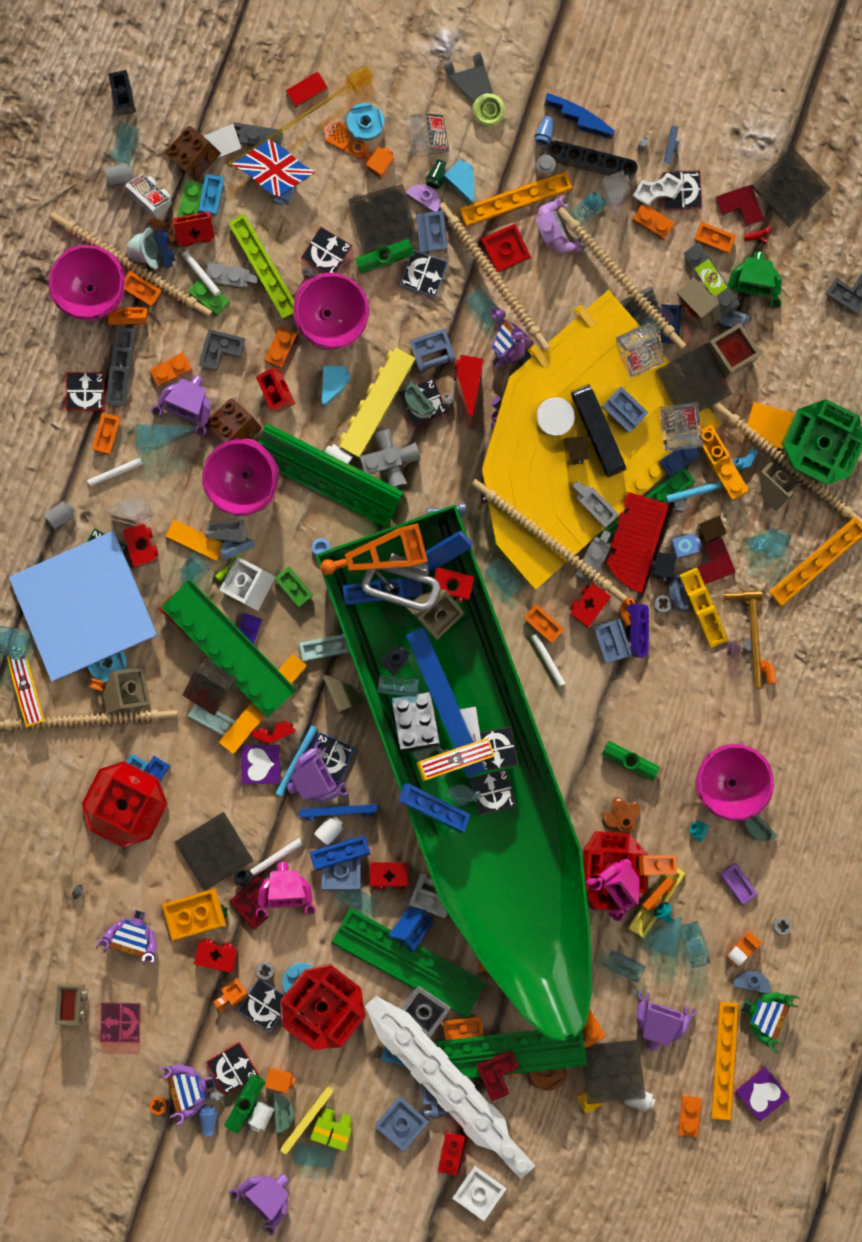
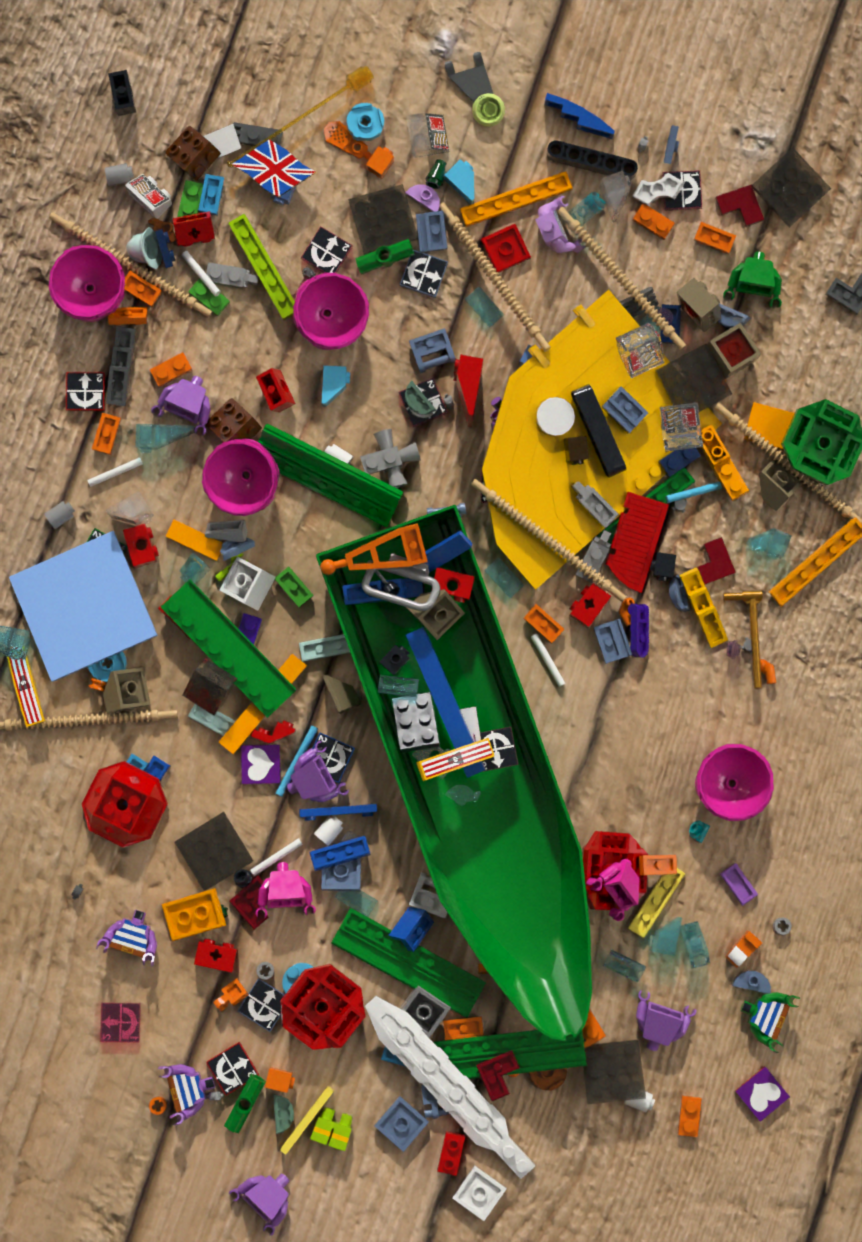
(70, 1004): dark tan piece -> none
(124, 143): clear light blue plate -> none
(207, 1120): medium blue cone -> none
(219, 343): dark grey plate -> none
(260, 1116): white brick -> none
(280, 347): orange plate -> none
(306, 89): red tile -> none
(314, 1155): clear light blue plate -> none
(320, 545): light blue tile -> none
(377, 402): light yellow brick -> none
(377, 872): red brick -> none
(434, 808): blue plate -> none
(495, 792): tile -> none
(510, 342): medium lavender torso -> none
(544, 132): medium blue cone -> none
(545, 166): light grey brick -> none
(587, 1107): yellow tile -> none
(621, 812): dark orange plate -> none
(642, 766): green piece -> none
(653, 899): orange plate -> none
(663, 911): teal plate -> none
(668, 604): light grey bush -> none
(686, 546): medium blue brick -> none
(711, 278): plate -> none
(711, 530): dark brown brick -> none
(724, 1061): light orange tile -> none
(746, 462): dark azure arm -> none
(758, 235): red bar -> none
(759, 829): sand green plate -> none

